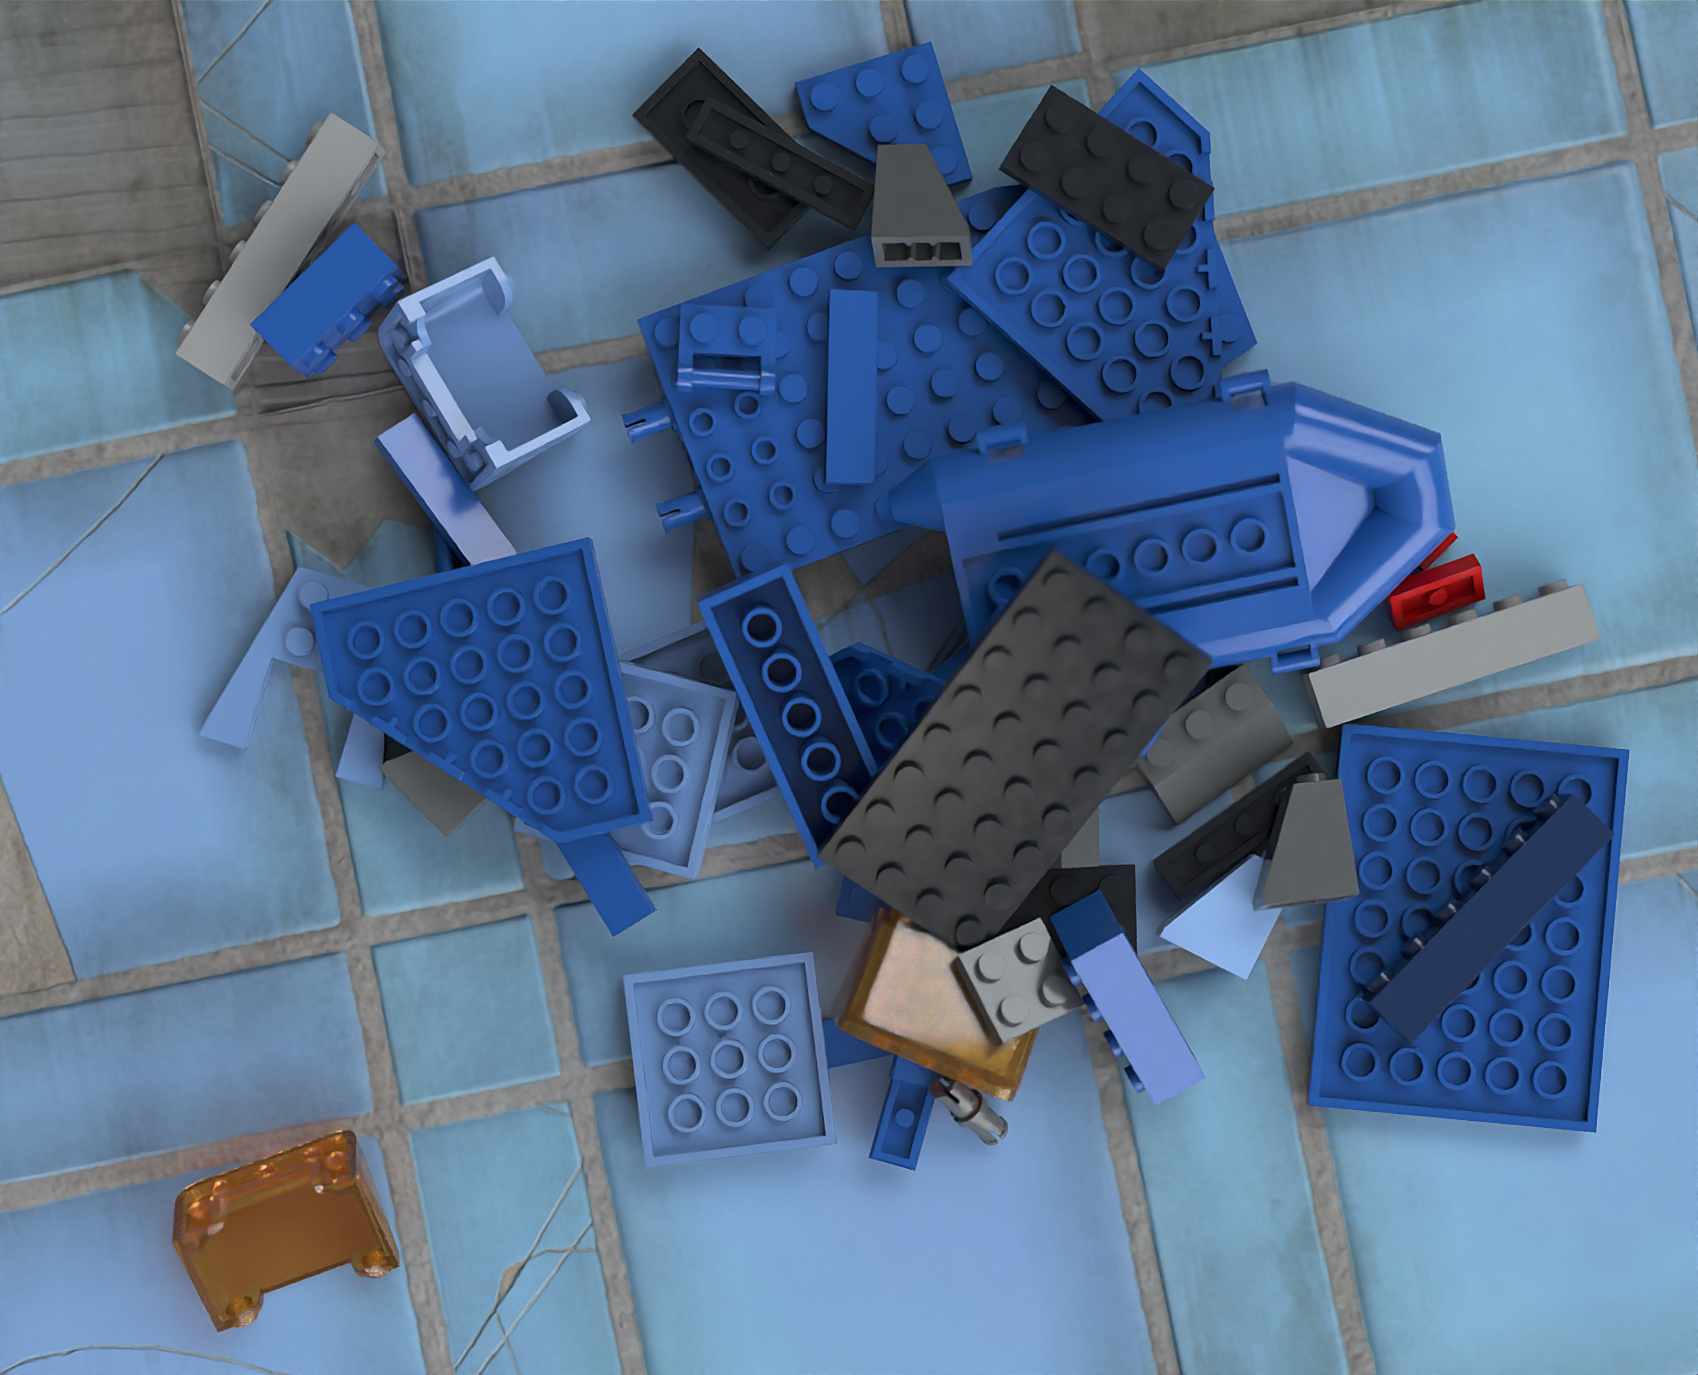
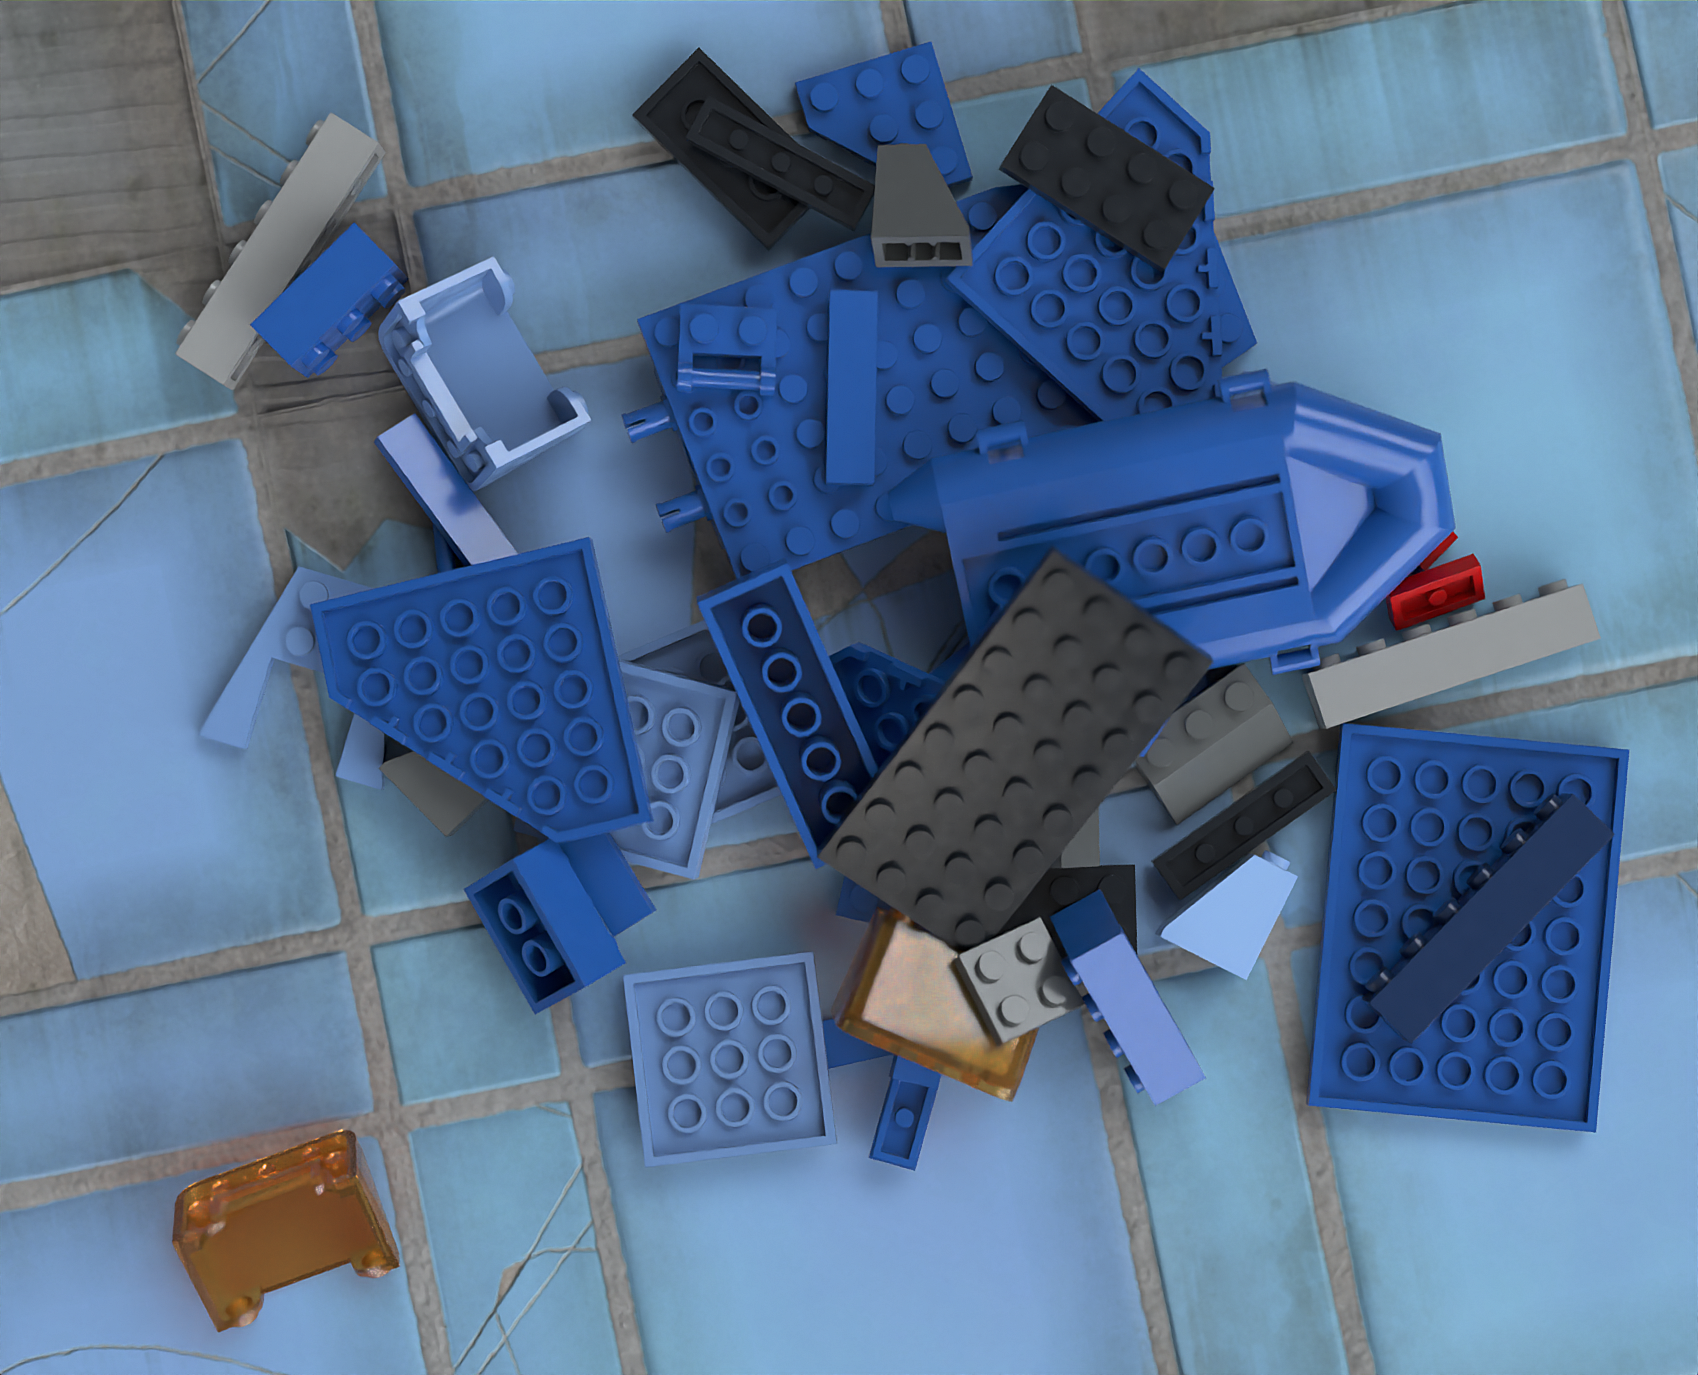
(544, 925): none -> blue brick
(969, 1109): dark grey pin -> none
(1308, 848): dark grey slope -> none

